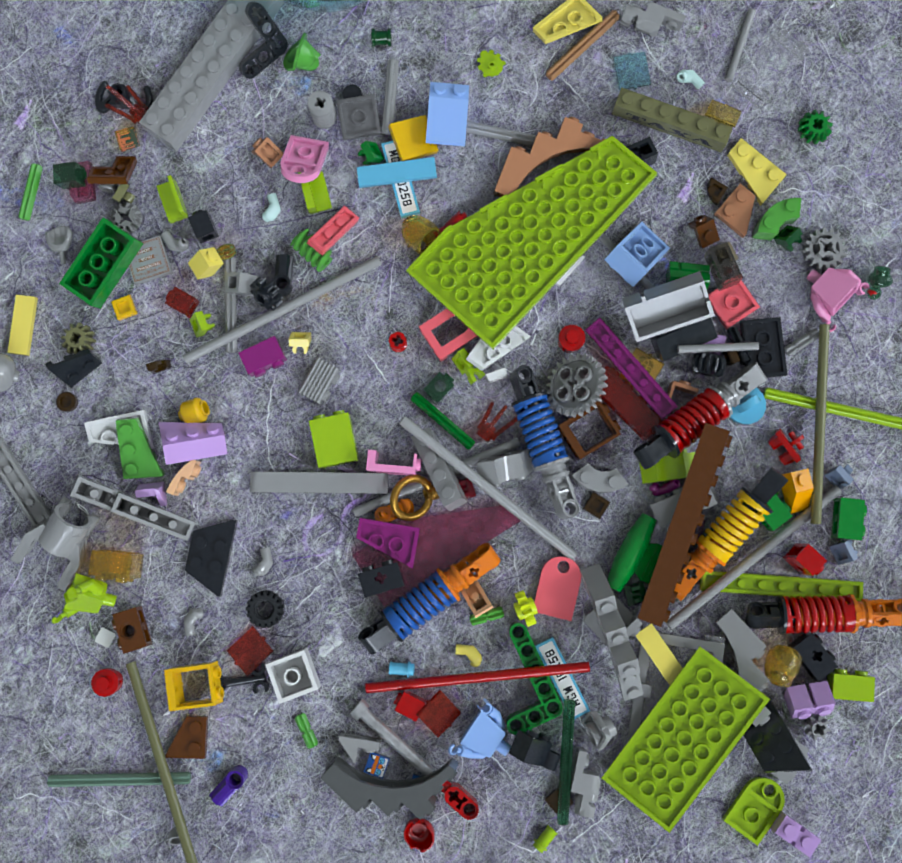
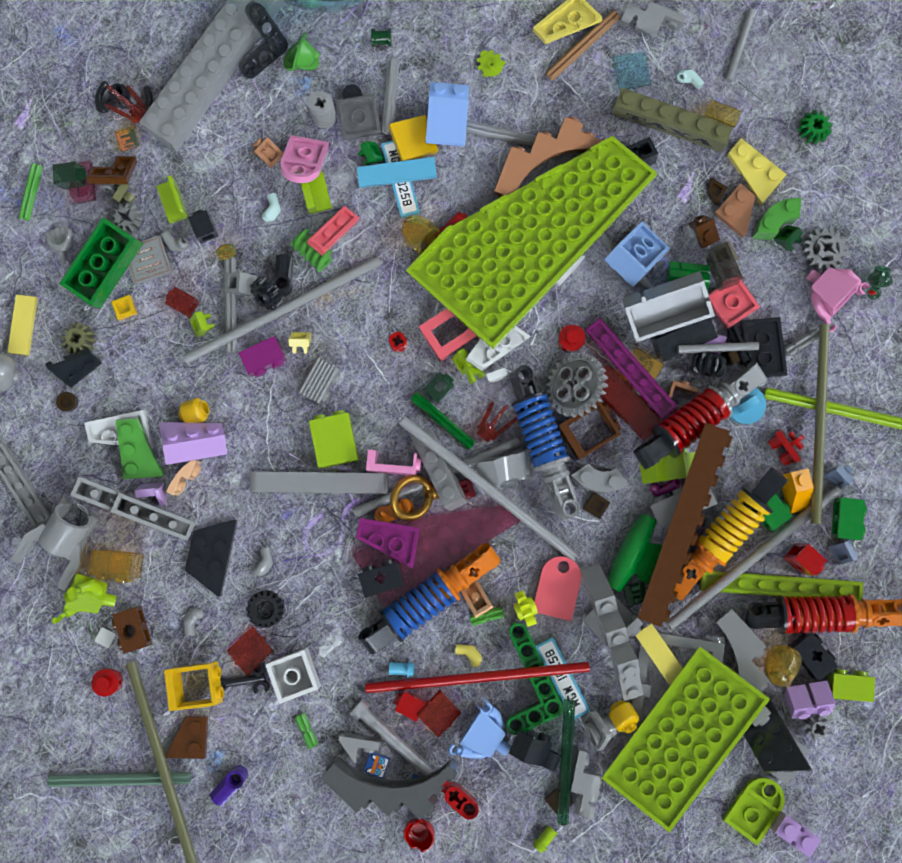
(158, 366): dark brown tile -> none
(205, 263): light yellow brick -> none
(623, 716): none -> yellow head

